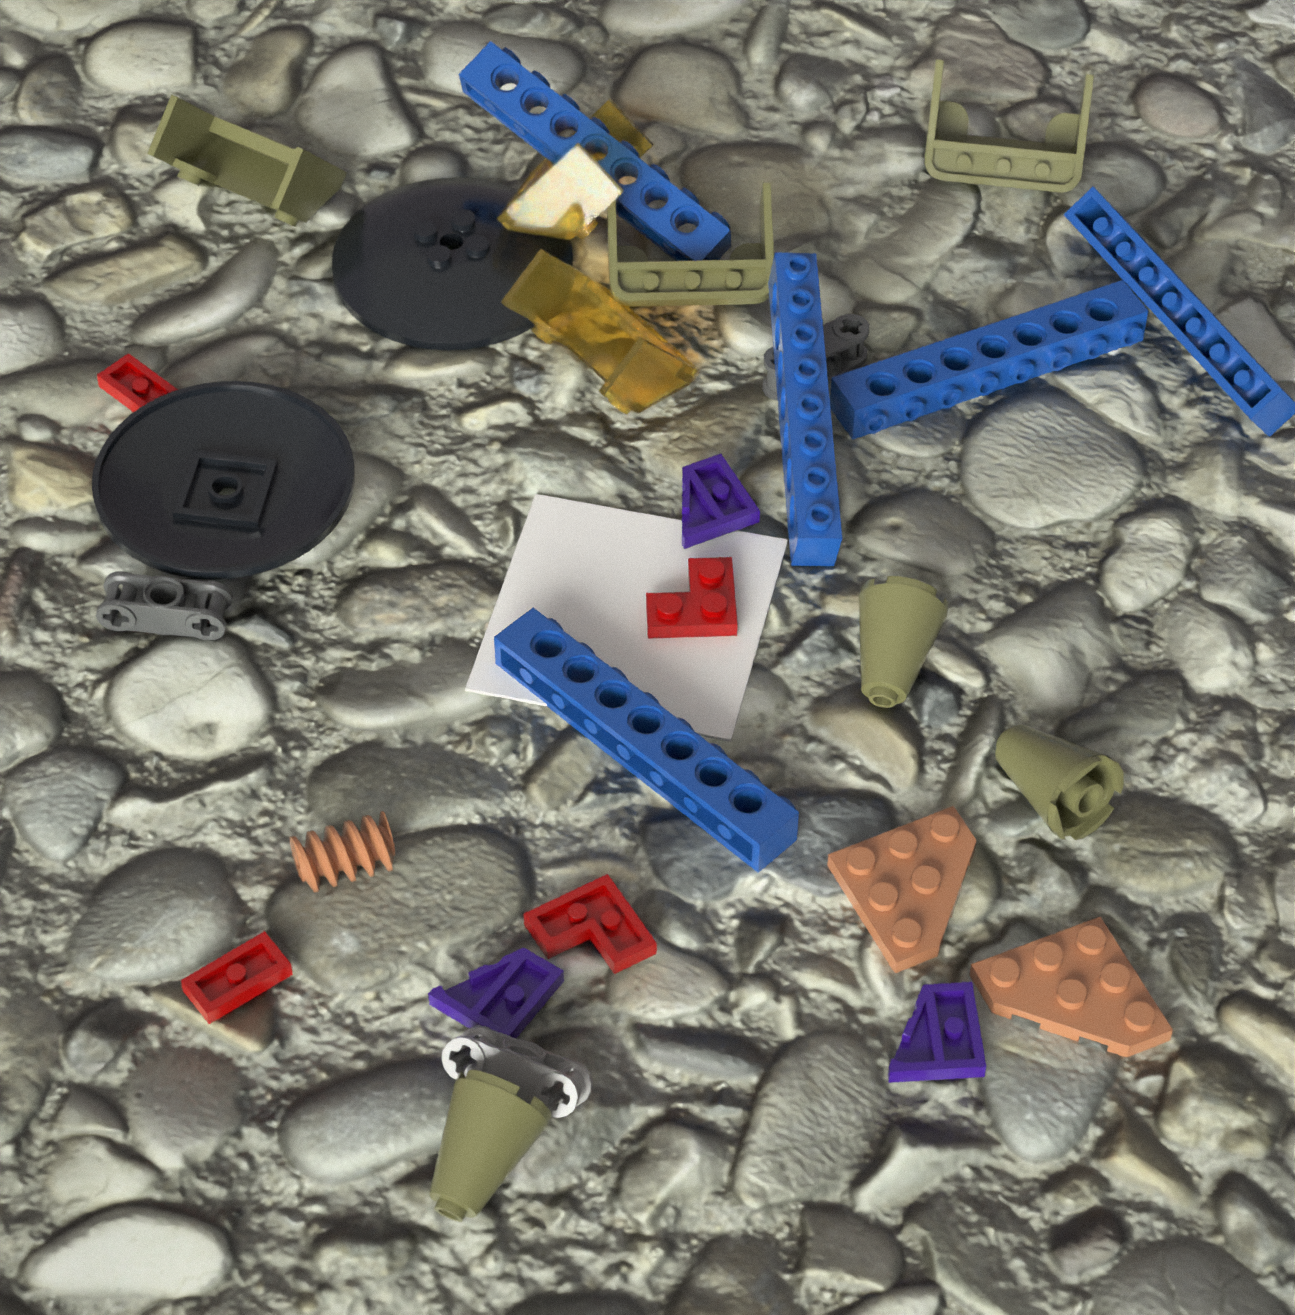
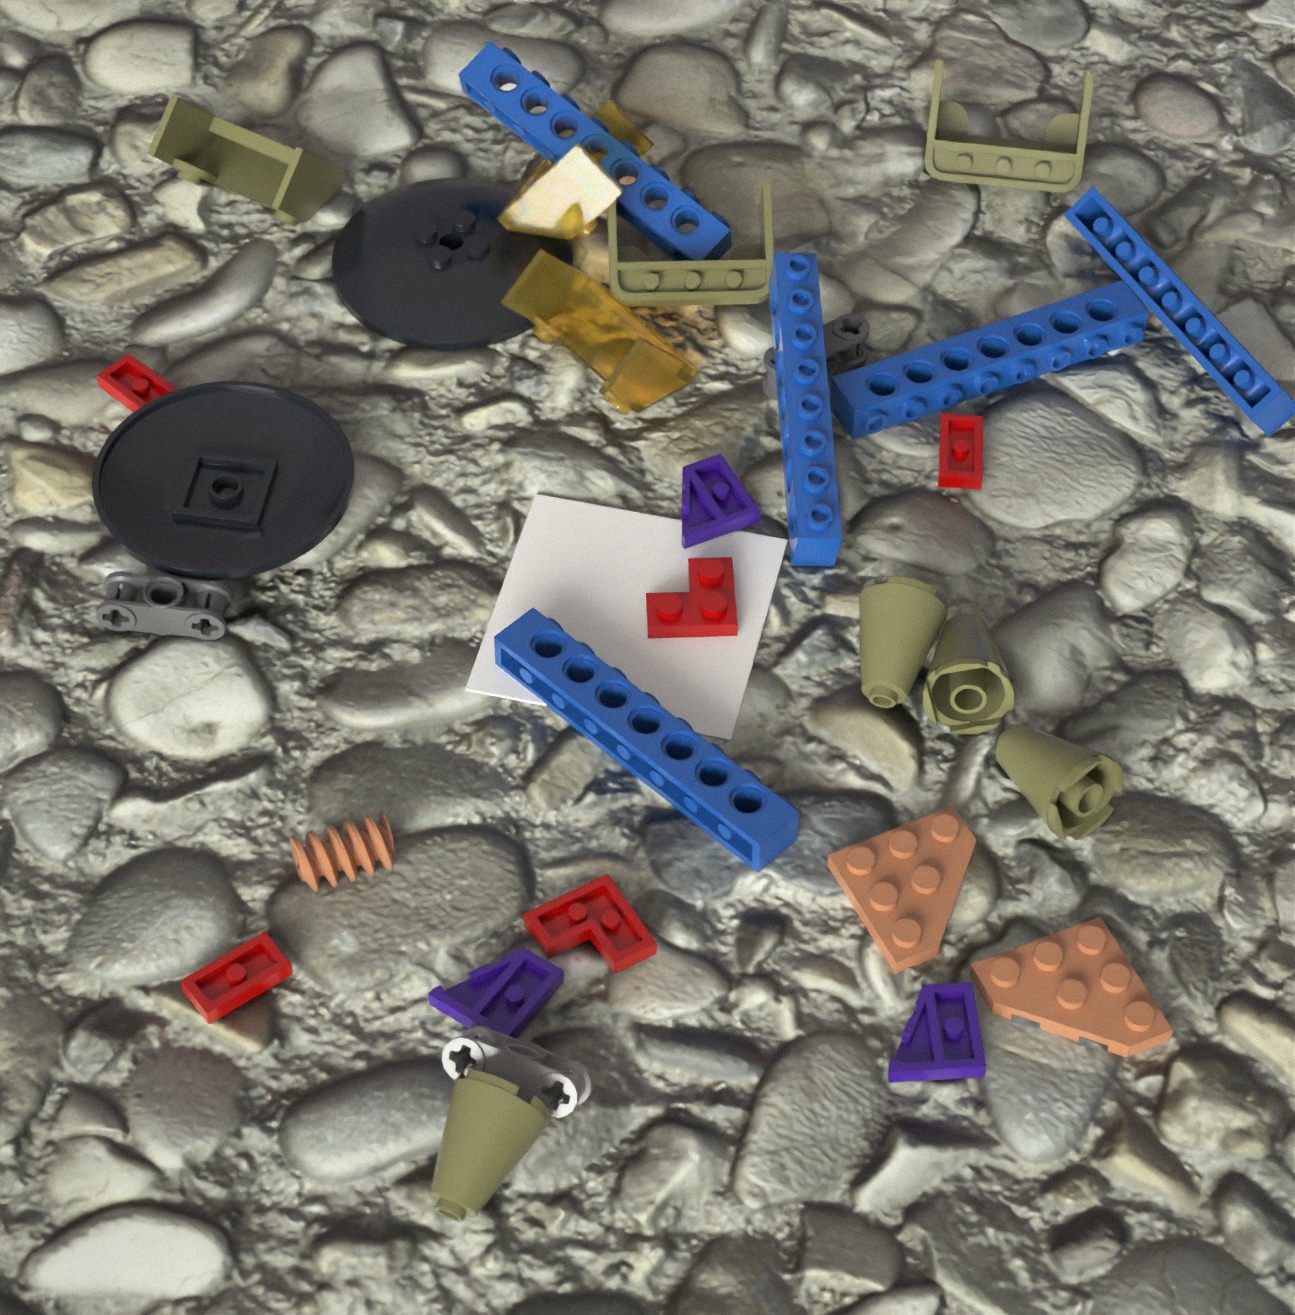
(960, 451): none -> red plate
(967, 678): none -> olive cone

